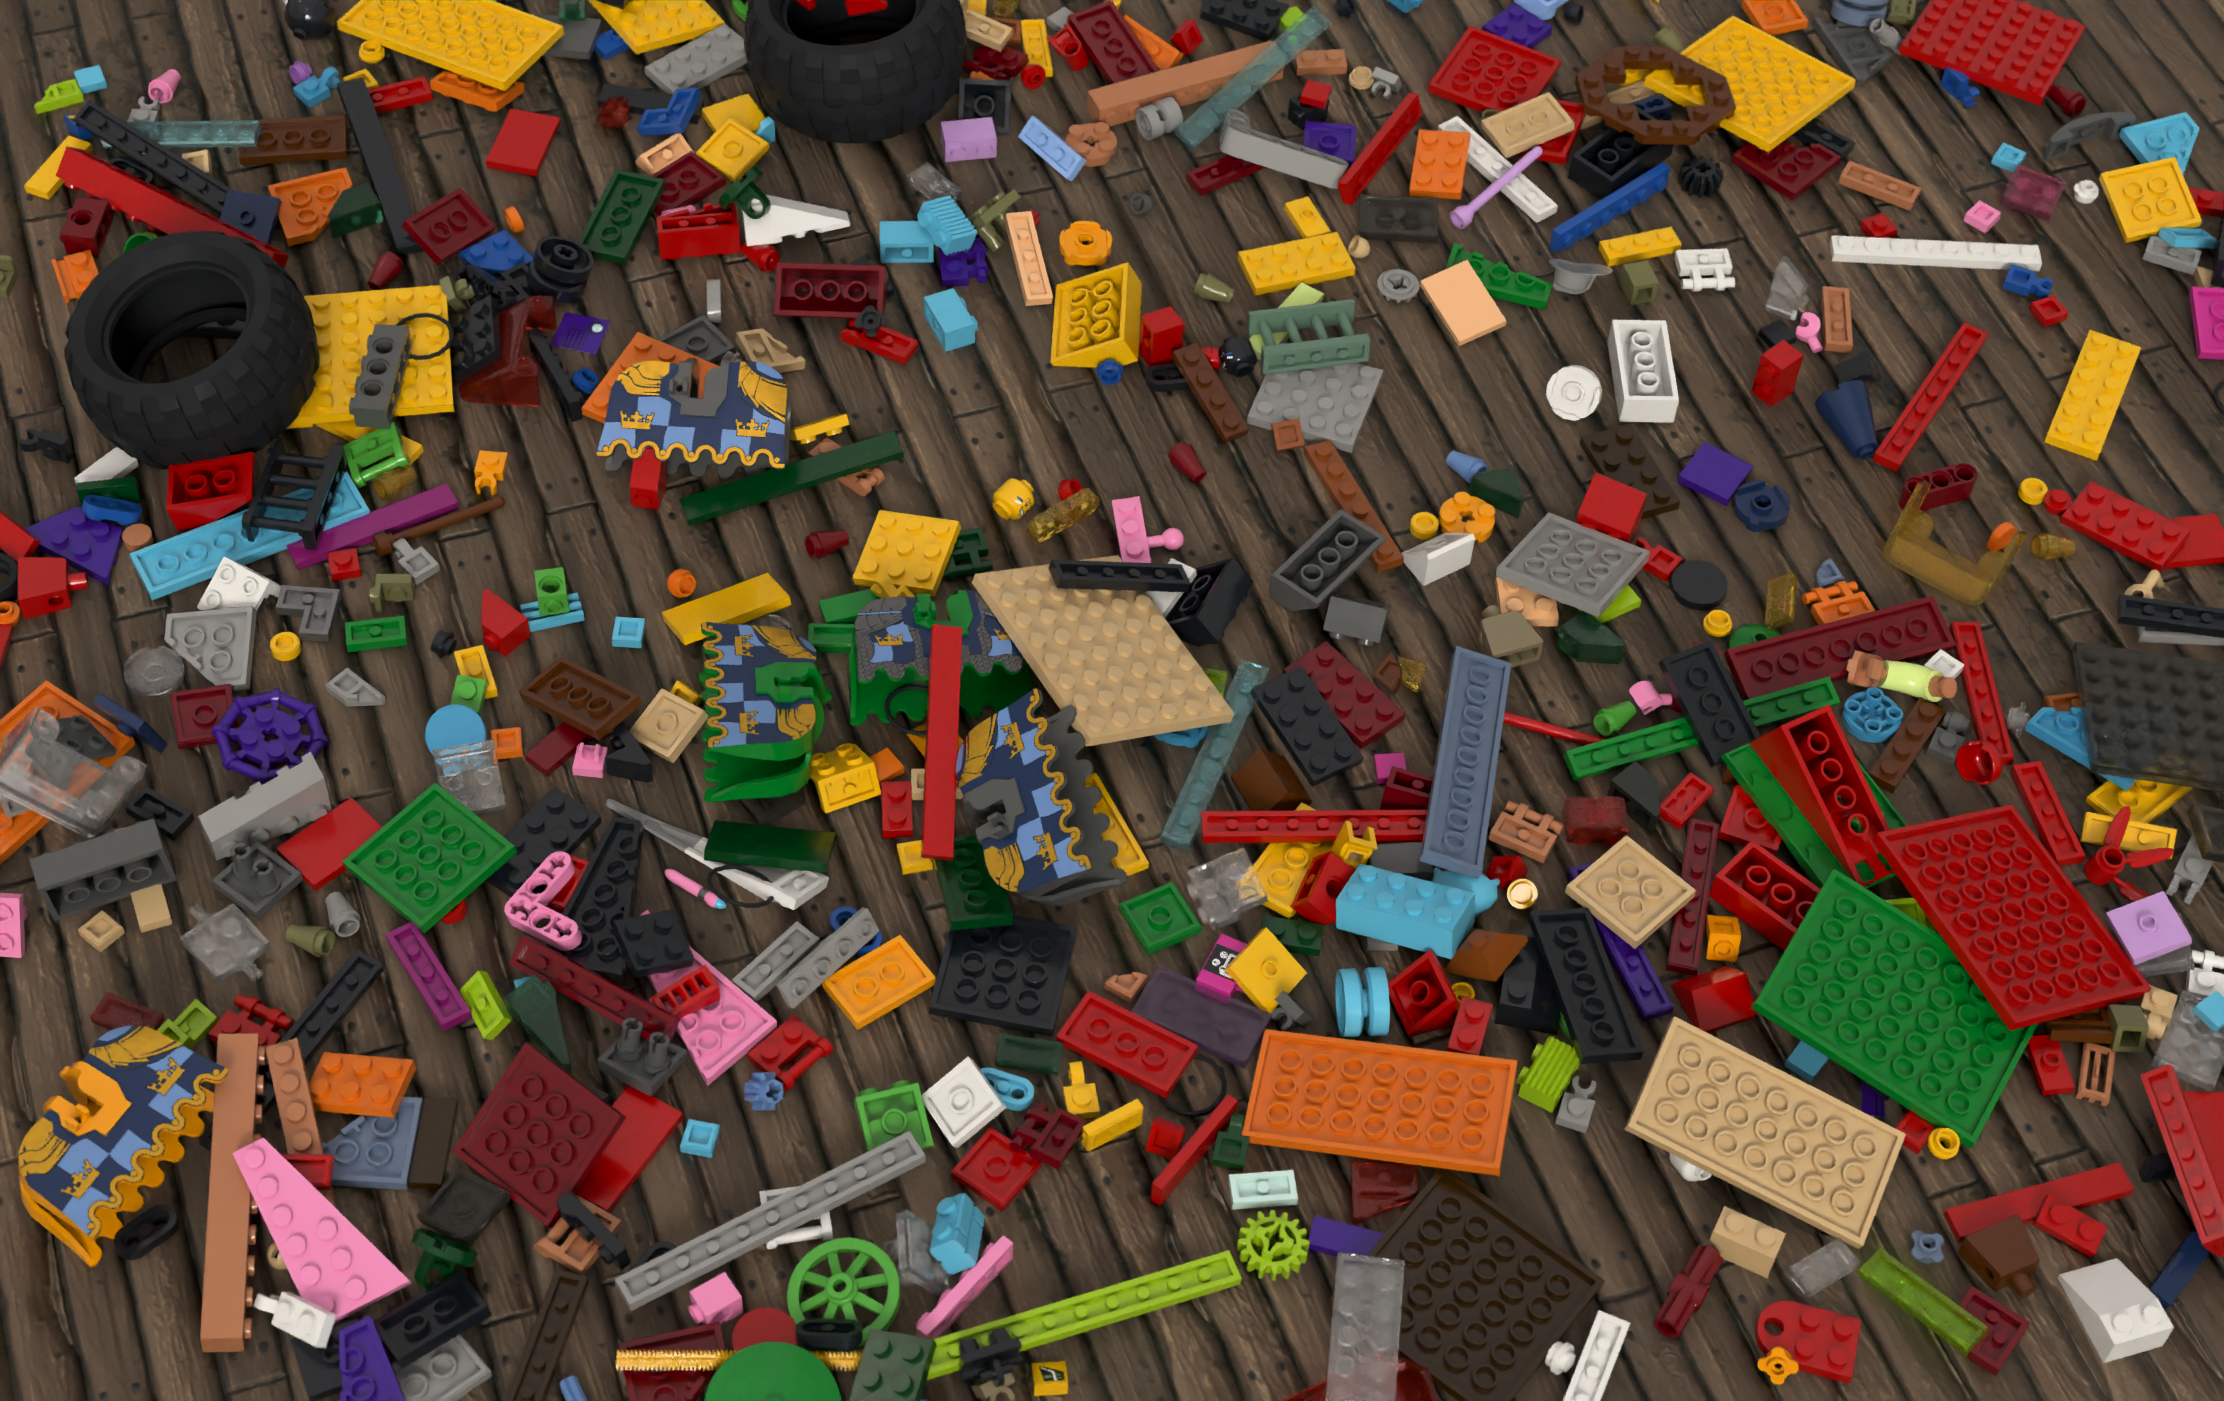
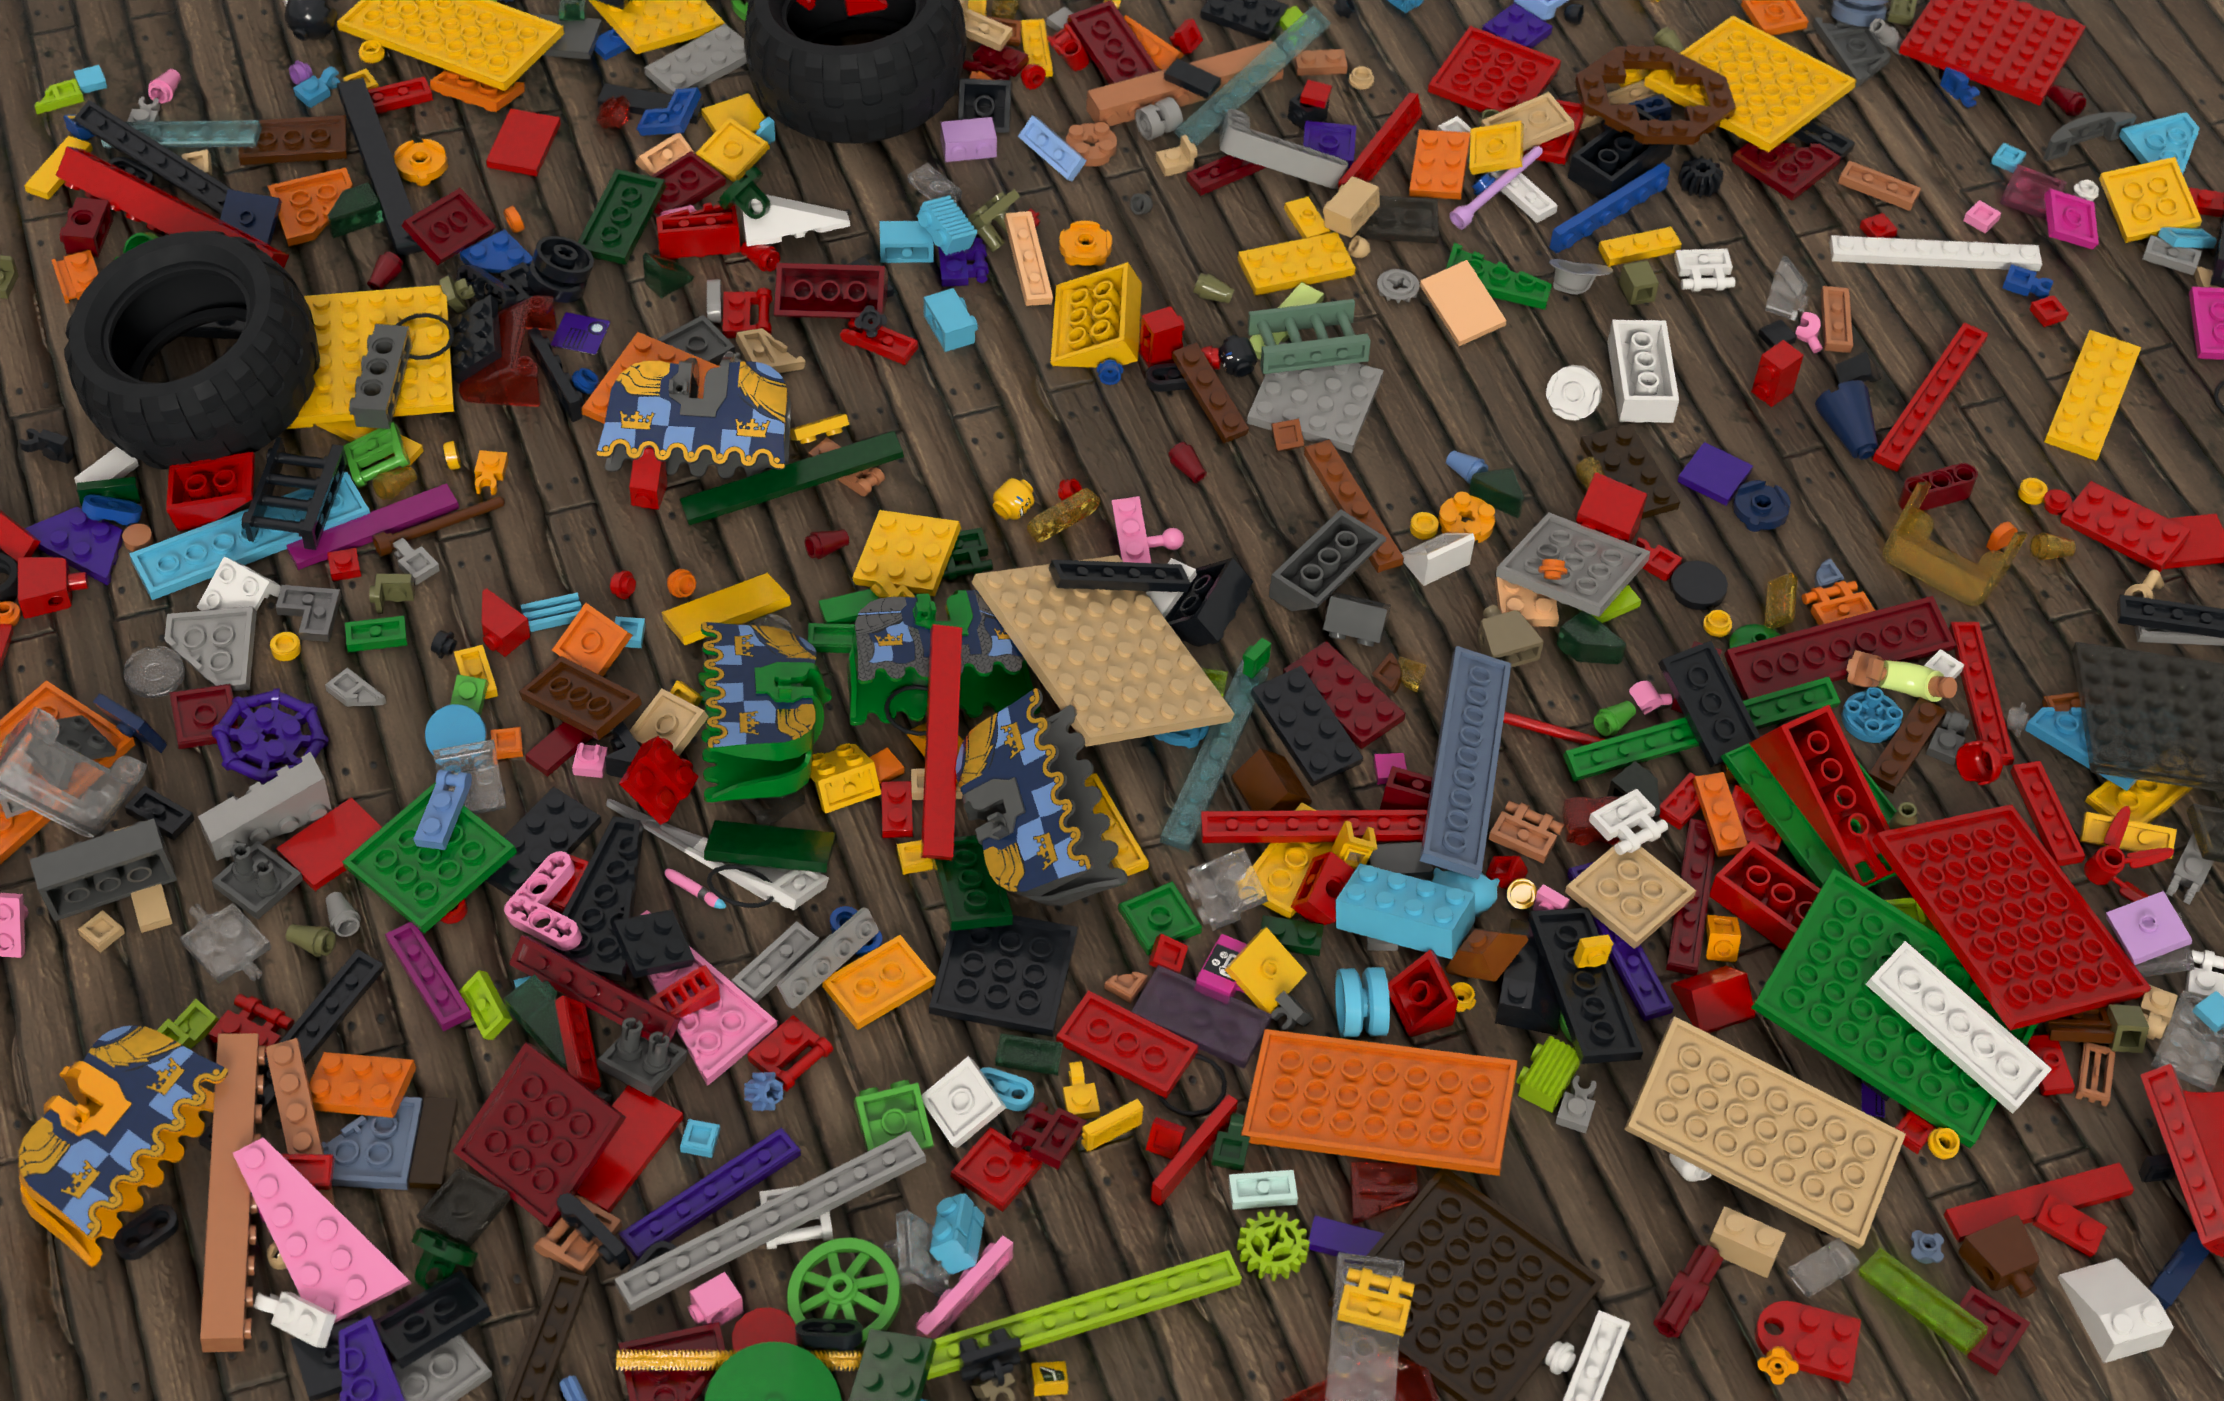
(119, 1012): clear red tile -> none
(425, 171): none -> light orange plate
(443, 810): none -> medium blue plate
(452, 455): none -> yellow tile
(551, 591): bright green brick -> none
(577, 1041): none -> red tile
(592, 641): none -> orange plate
(622, 584): none -> red plate
(658, 778): none -> red plate
(664, 274): none -> clear green slope
(711, 1193): none -> dark purple tile
(738, 311): none -> red plate
(1168, 953): none -> red plate
(1178, 158): none -> tan bracket
(1192, 78): none -> black tile
(1256, 657): none -> green plate
(1351, 206): none -> tan brick
(1374, 1308): none -> yellow plate
(1385, 80): light grey tile -> none
(1470, 1027): red brick -> none
(1482, 183): none -> blue plate
(1496, 147): none -> yellow tile
(1549, 900): none -> bright pink plate
(1553, 569): none -> orange plate
(1587, 469): none -> clear yellow cone
(1593, 951): none -> yellow plate
(1622, 815): none -> white plate
(1720, 814): none -> orange plate
(1806, 1061): medium azure tile -> none
(1904, 816): none -> olive cone
(1958, 1027): none -> white plate
(2071, 219): none -> dark pink plate

